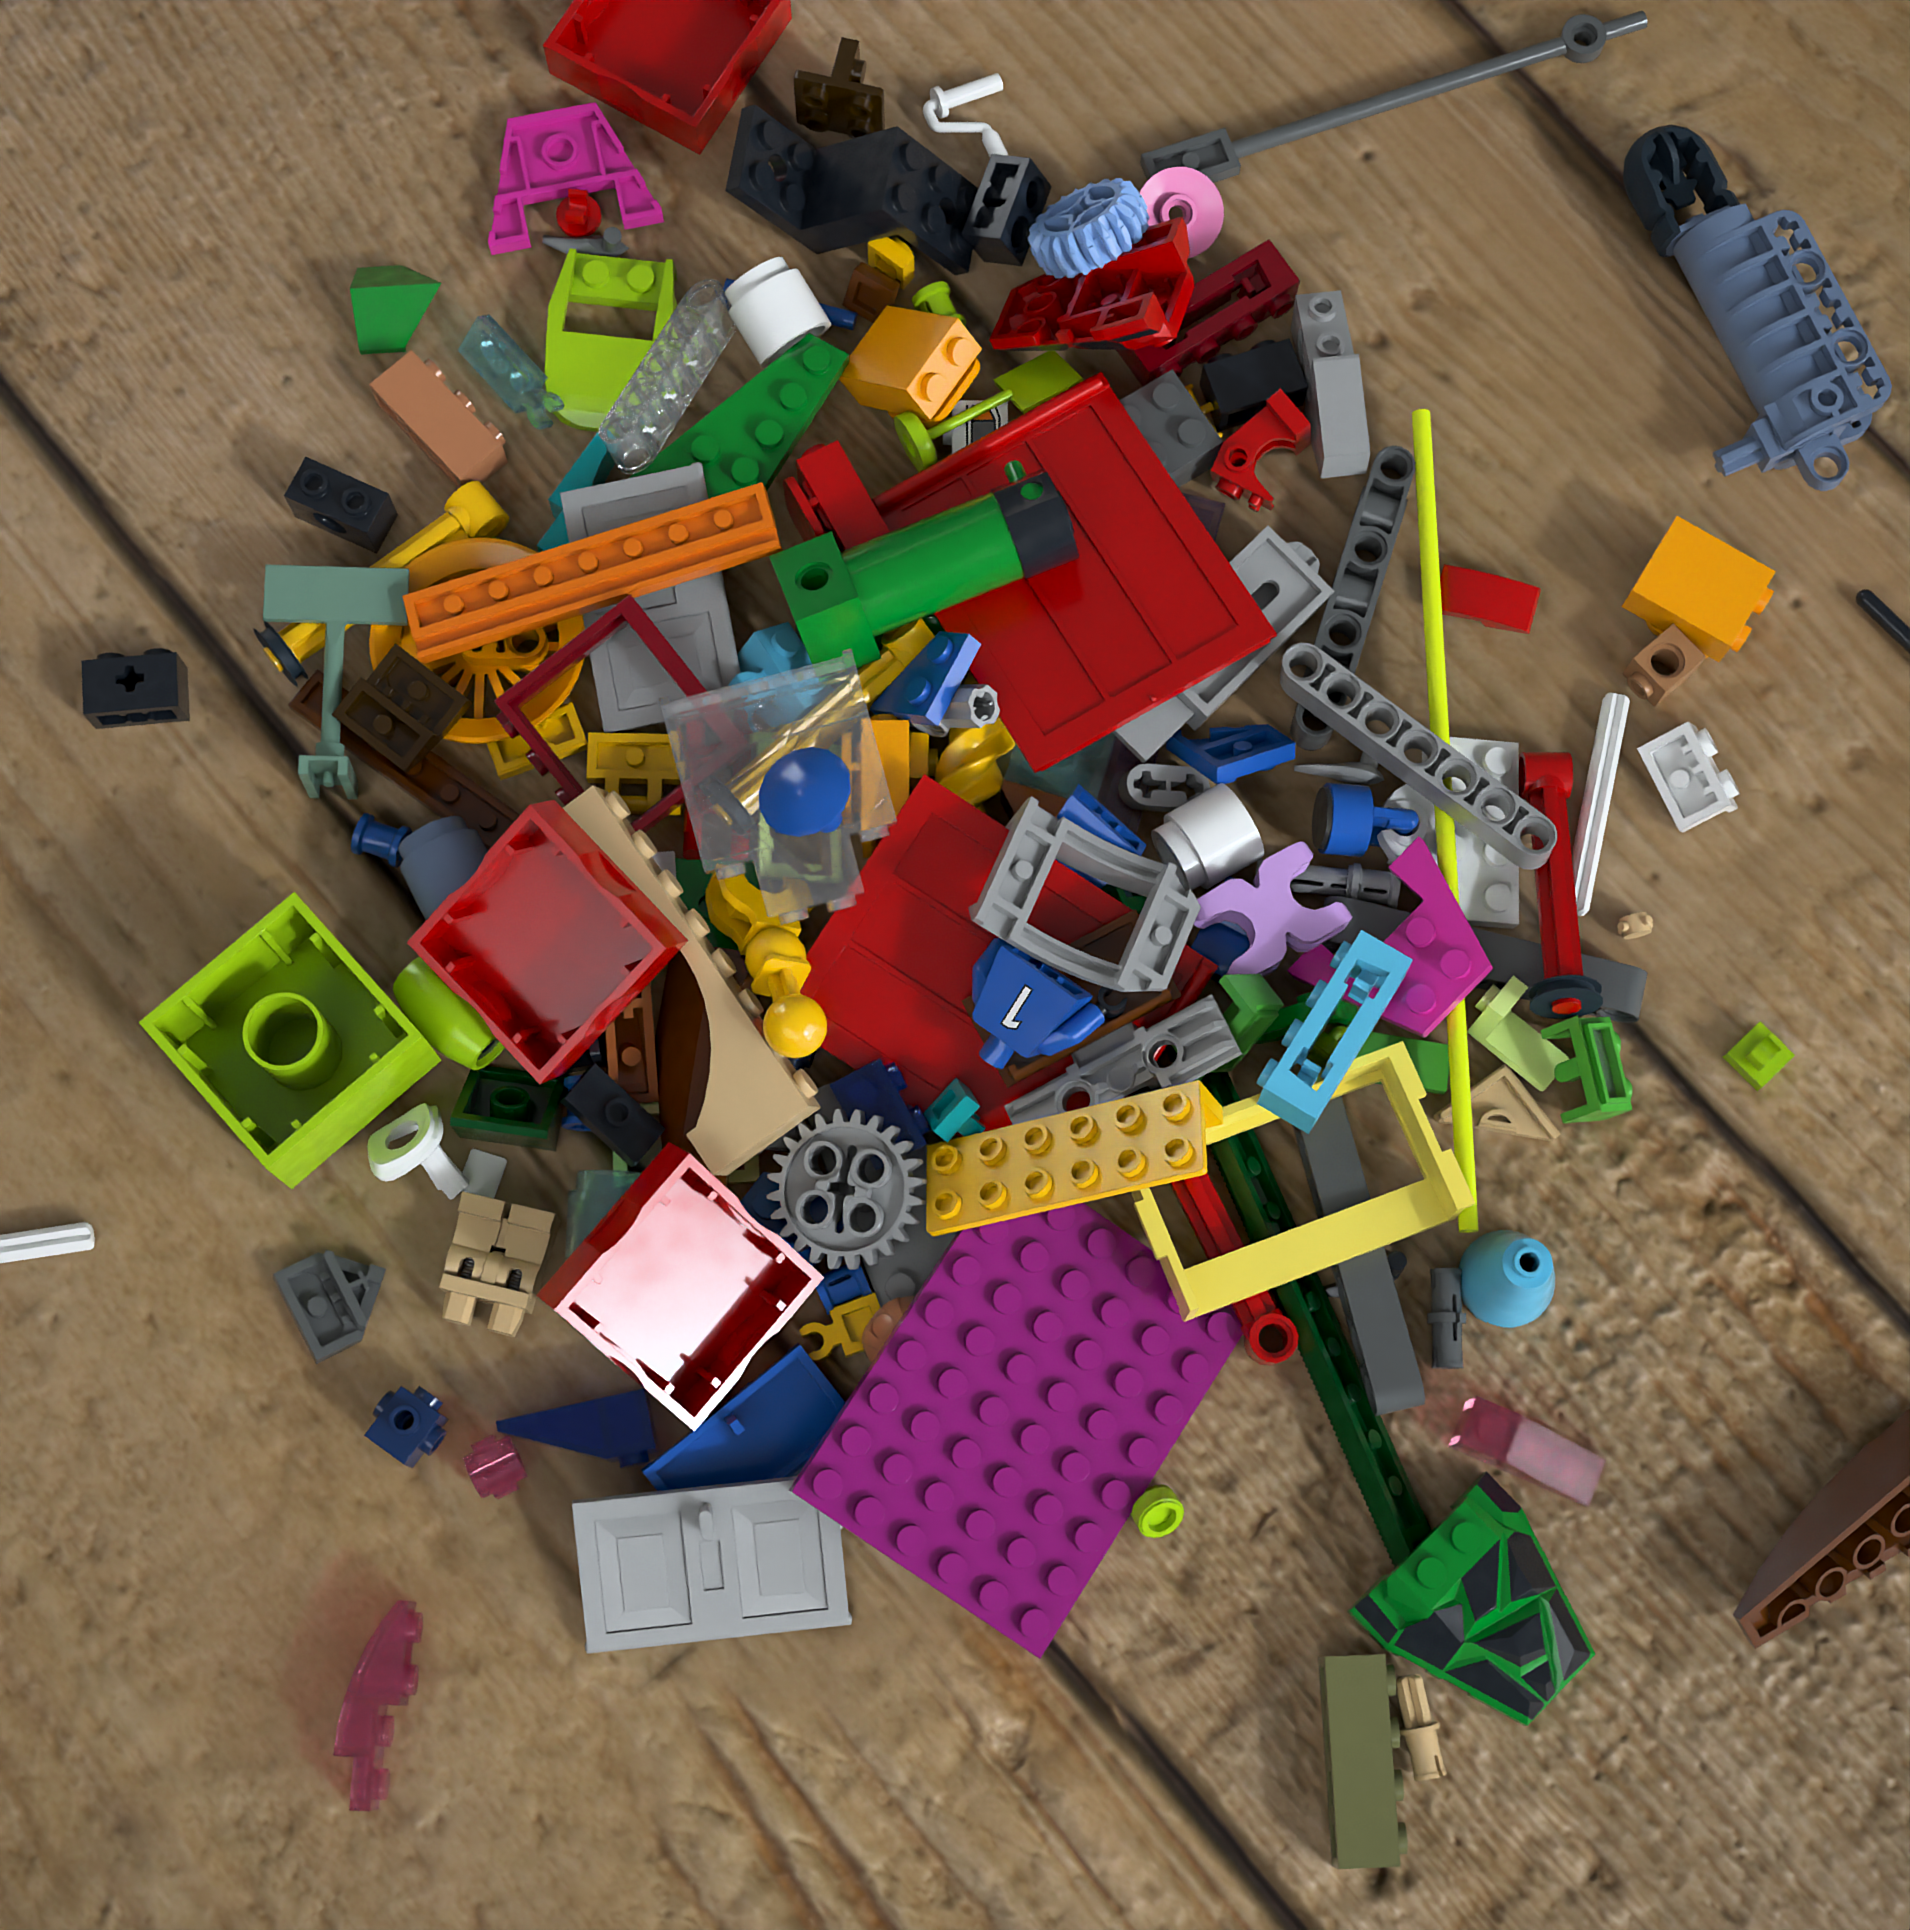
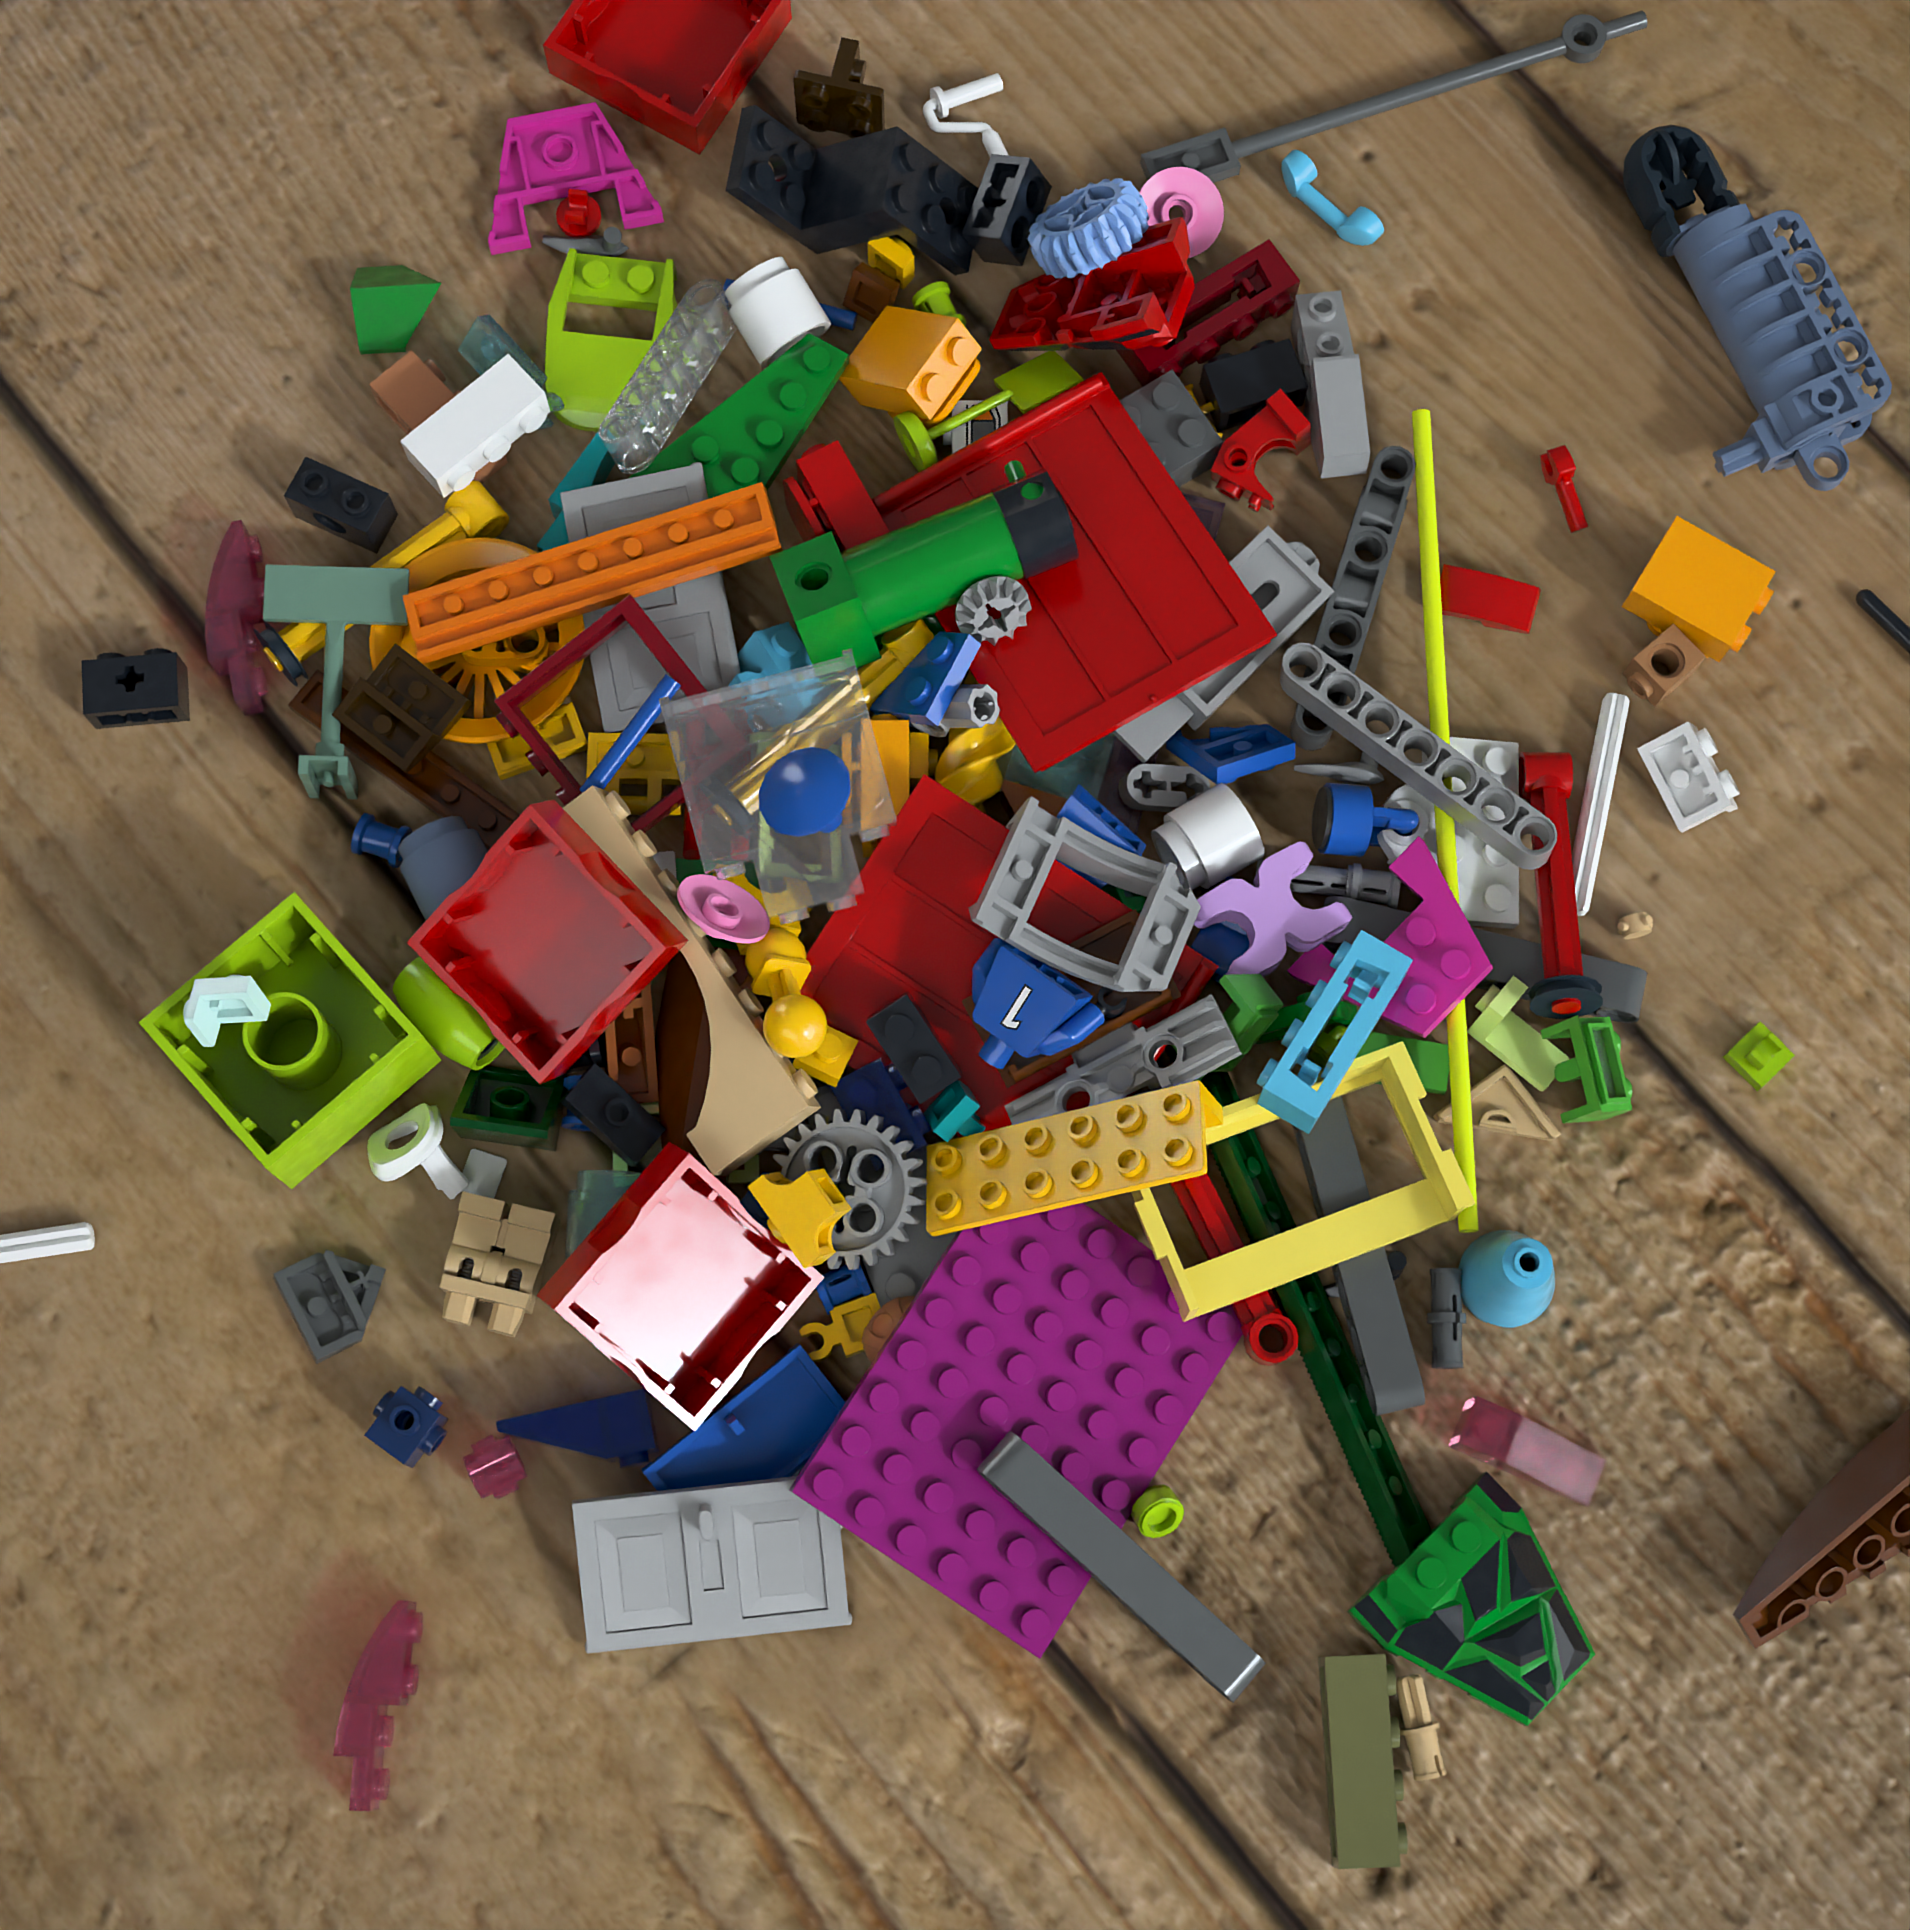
(223, 1001): none -> light aqua bracket
(231, 612): none -> clear pink slope
(476, 426): none -> white brick
(631, 735): none -> blue bar
(723, 909): none -> bright pink dish
(802, 1212): none -> yellow brick
(829, 1059): none -> yellow plate
(914, 1047): none -> black brick
(1003, 594): none -> light grey gear
(1121, 1566): none -> dark grey beam
(1359, 228): none -> medium azure bar
(1558, 471): none -> red bar

